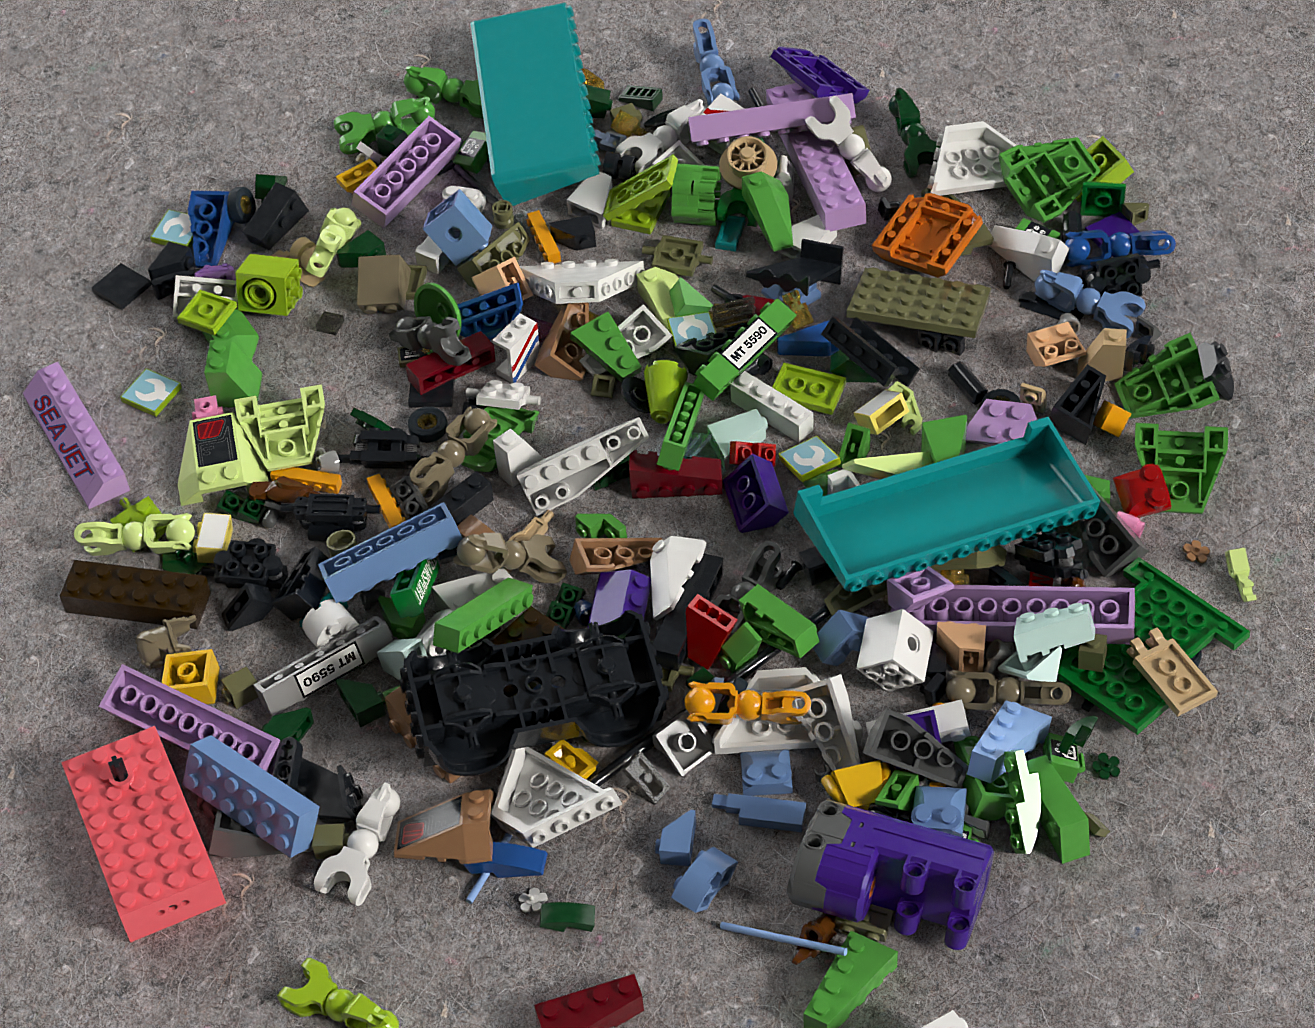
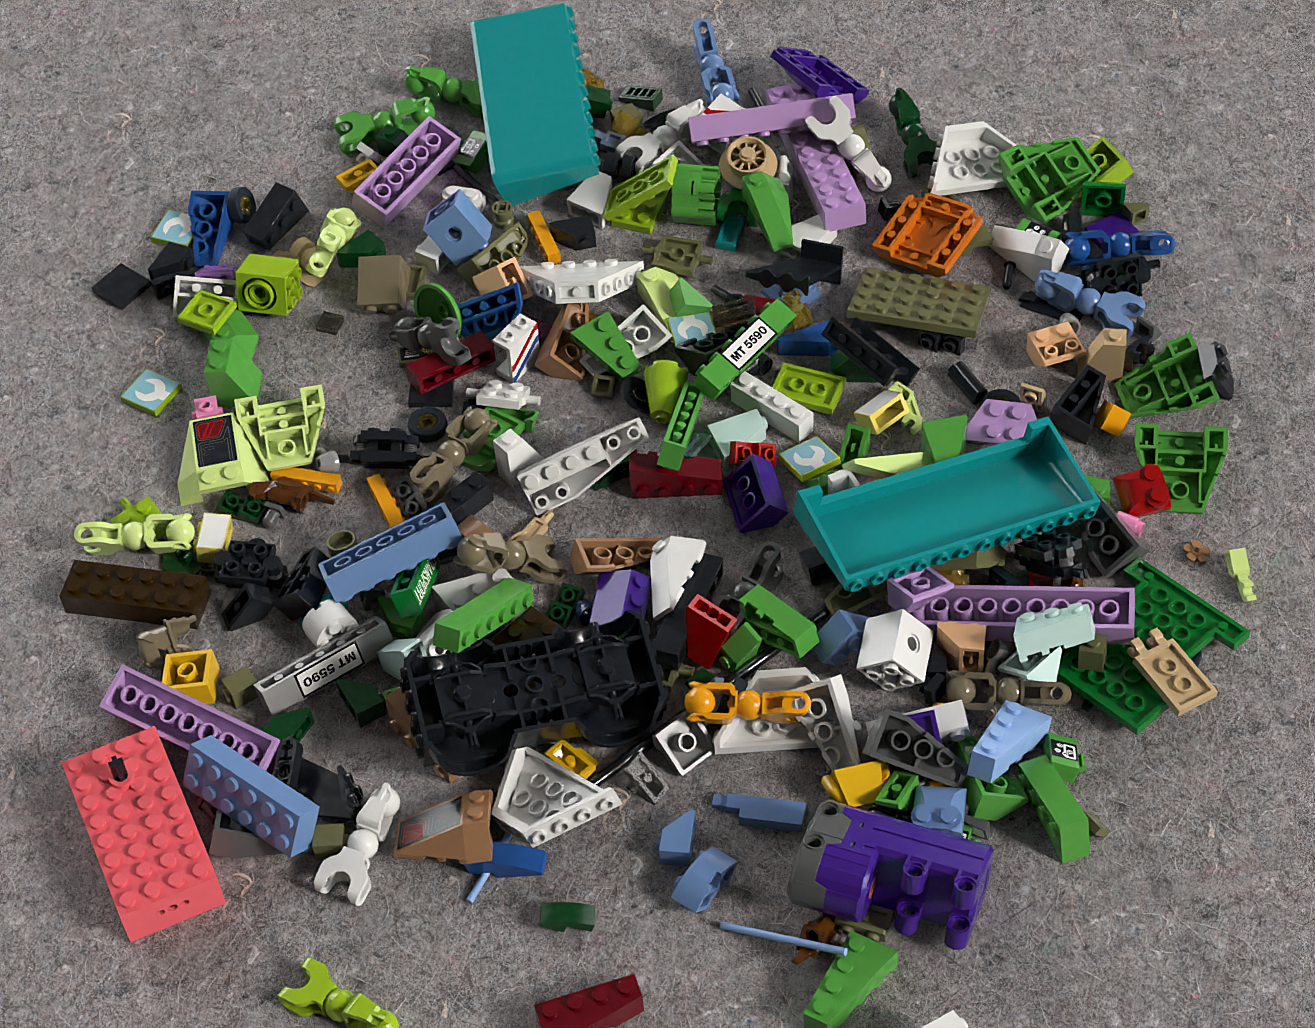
(75, 436): lavender slope -> none
(264, 184): dark green slope -> none
(330, 513): black piece -> none
(368, 421): dark green plate -> none
(532, 900): white plant -> none
(598, 524): bright green slope -> none
(766, 772): medium blue slope -> none
(789, 574): black piece -> none
(1025, 811): slope -> none
(1078, 733): dark green slope -> none
(1106, 766): dark green plant -> none

